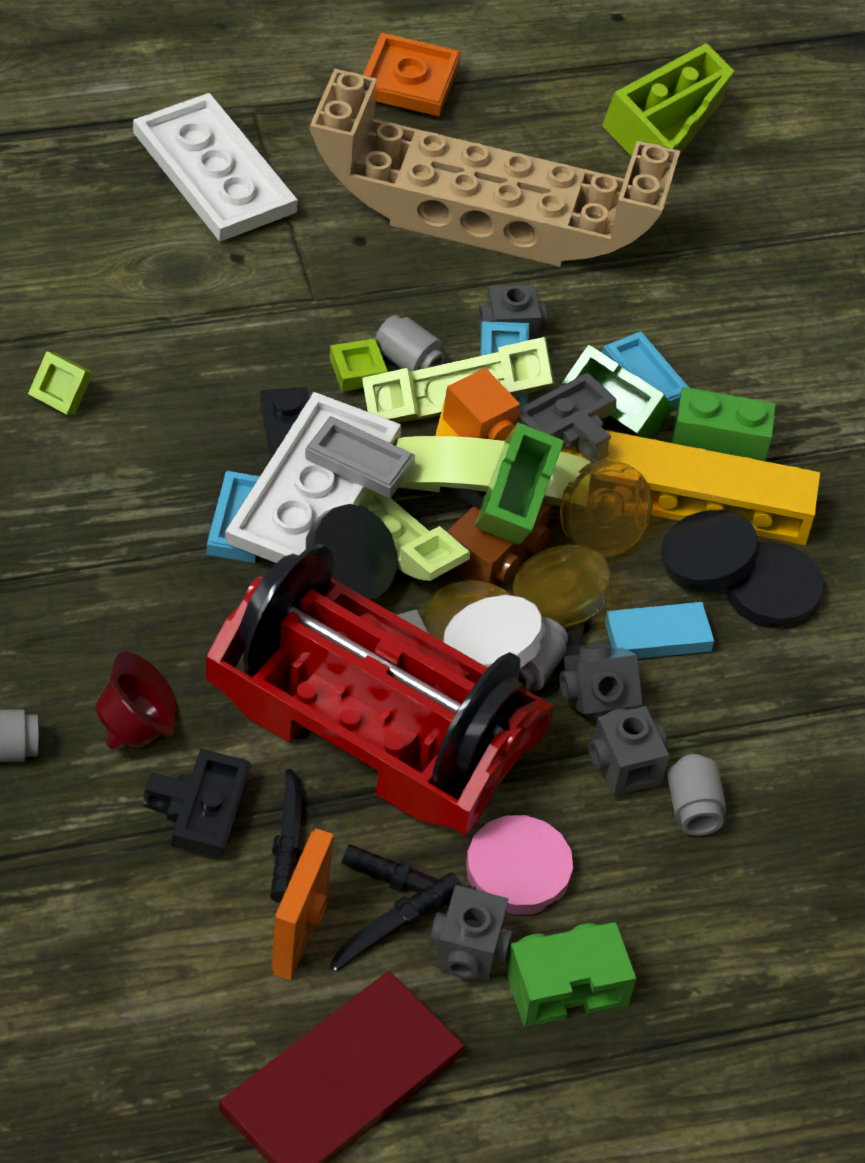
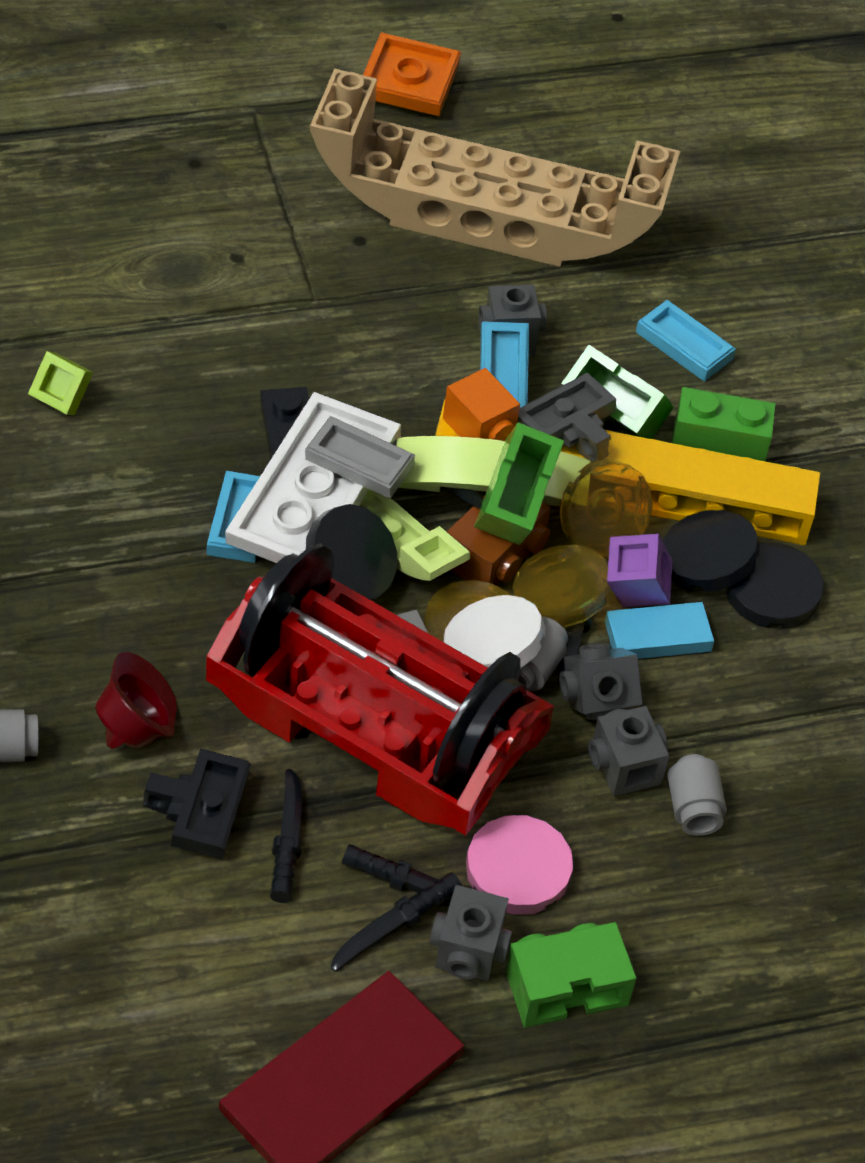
(215, 166): white plate -> none
(302, 904): orange plate -> none
(355, 361): lime plate -> none
(409, 344): light grey brick -> none
(421, 393): yellowish green slope -> none
(640, 570): none -> medium lavender brick
(642, 359): medium azure tile -> none
(669, 102): lime wedge -> none
(685, 340): none -> medium azure tile

